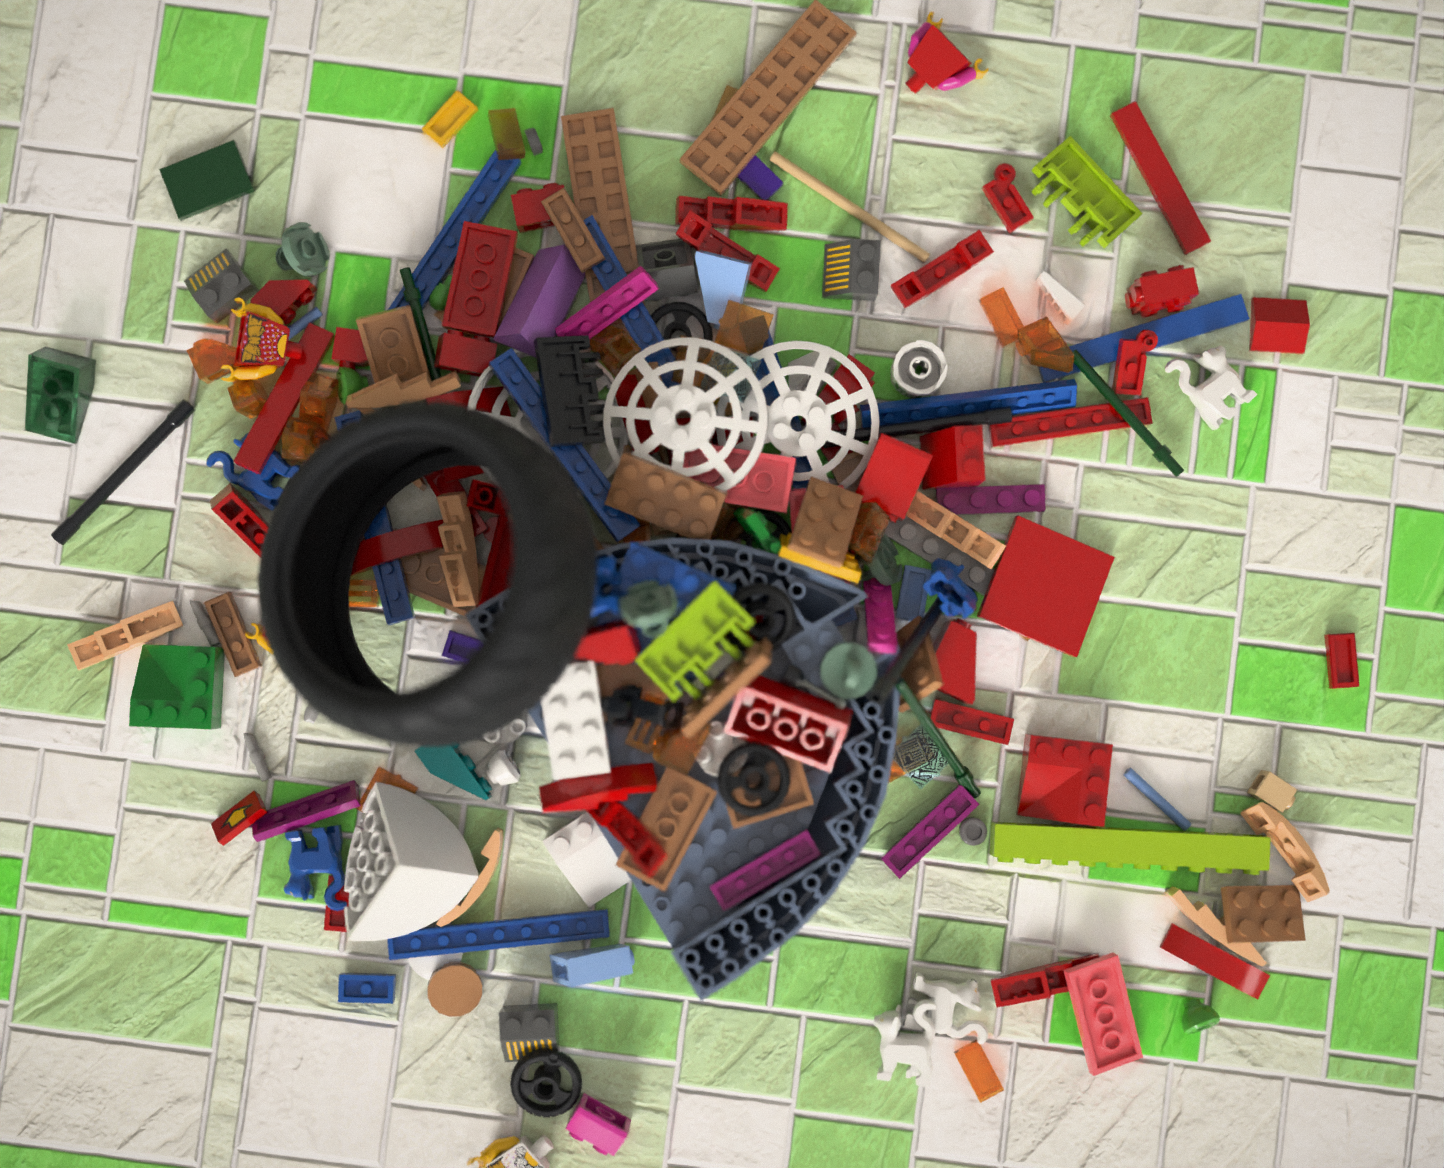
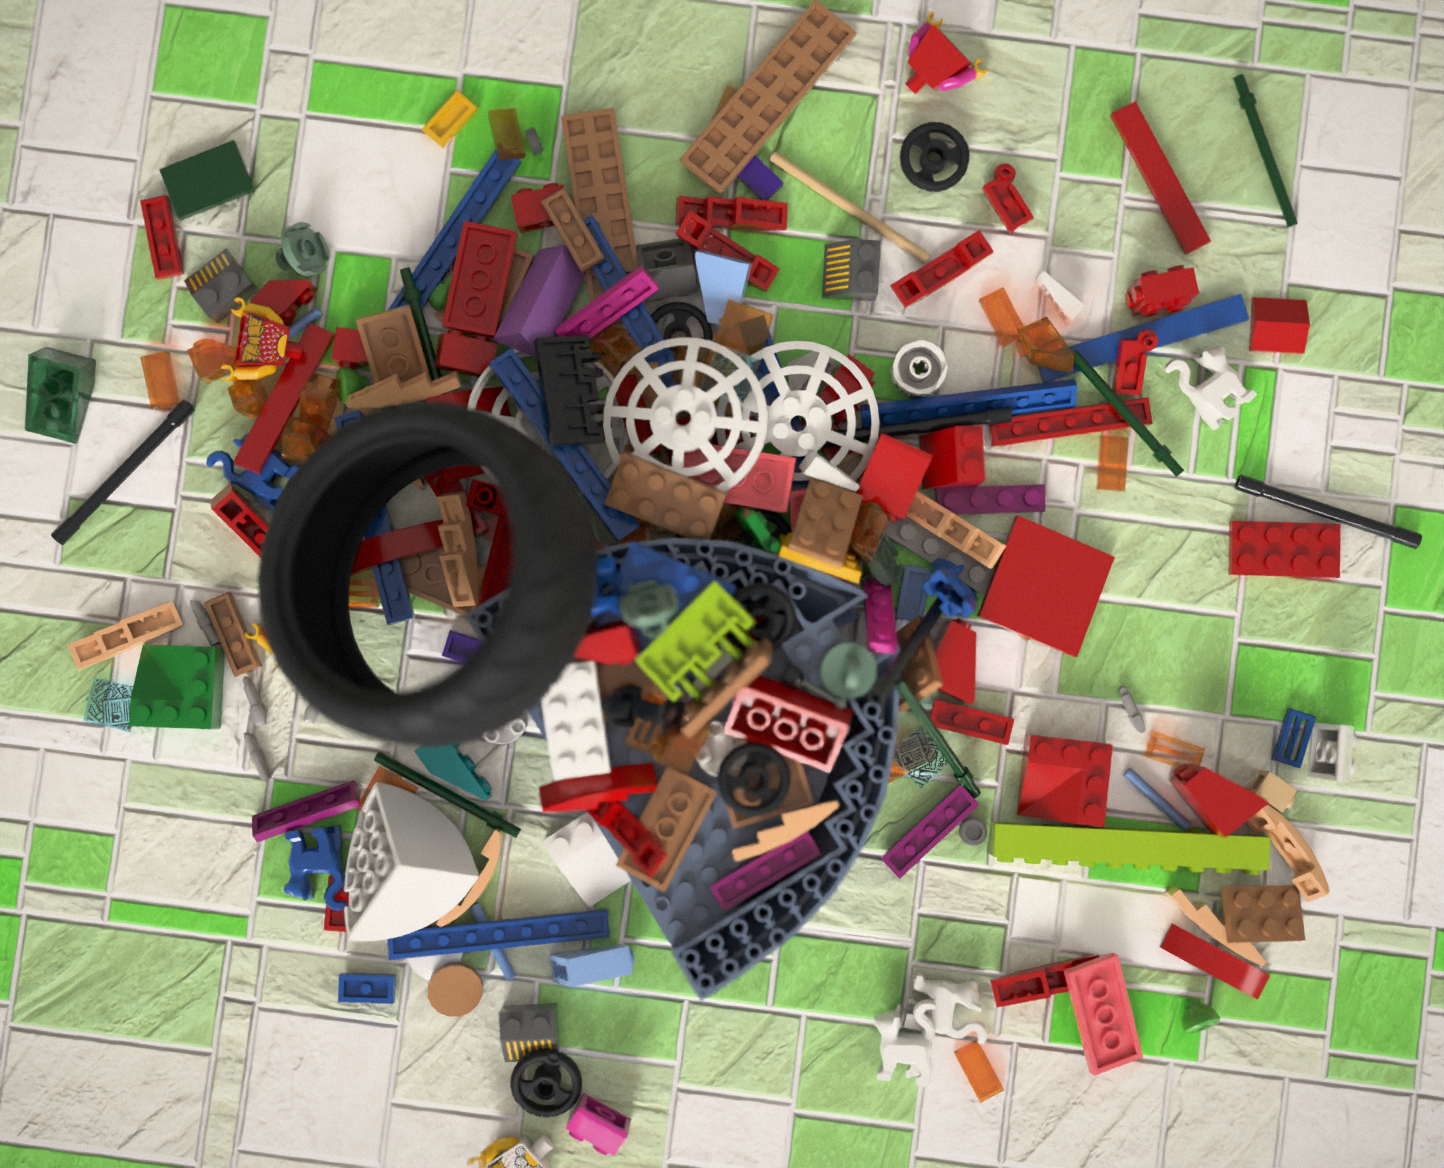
(109, 704): none -> clear light blue piece
(160, 380): none -> clear orange tile
(162, 237): none -> red tile
(238, 818): red tile -> none
(257, 709): none -> light grey piece
(494, 820): none -> dark green bar
(499, 954): none -> medium blue bar
(503, 768): white cone -> none
(794, 824): none -> light nougat slope
(820, 468): none -> white slope
(920, 137): none -> black wheel
(1087, 190): lime hinge -> none
(1112, 463): none -> clear orange tile
(1132, 710): none -> light grey piece
(1151, 745): none -> clear orange tile
(1215, 799): none -> red slope
(1247, 102): none -> dark green bar
(1283, 735): none -> blue tile
(1284, 549): none -> red plate
(1331, 752): none -> white slope
(1341, 660): red tile -> none
(1395, 534): none -> black piece

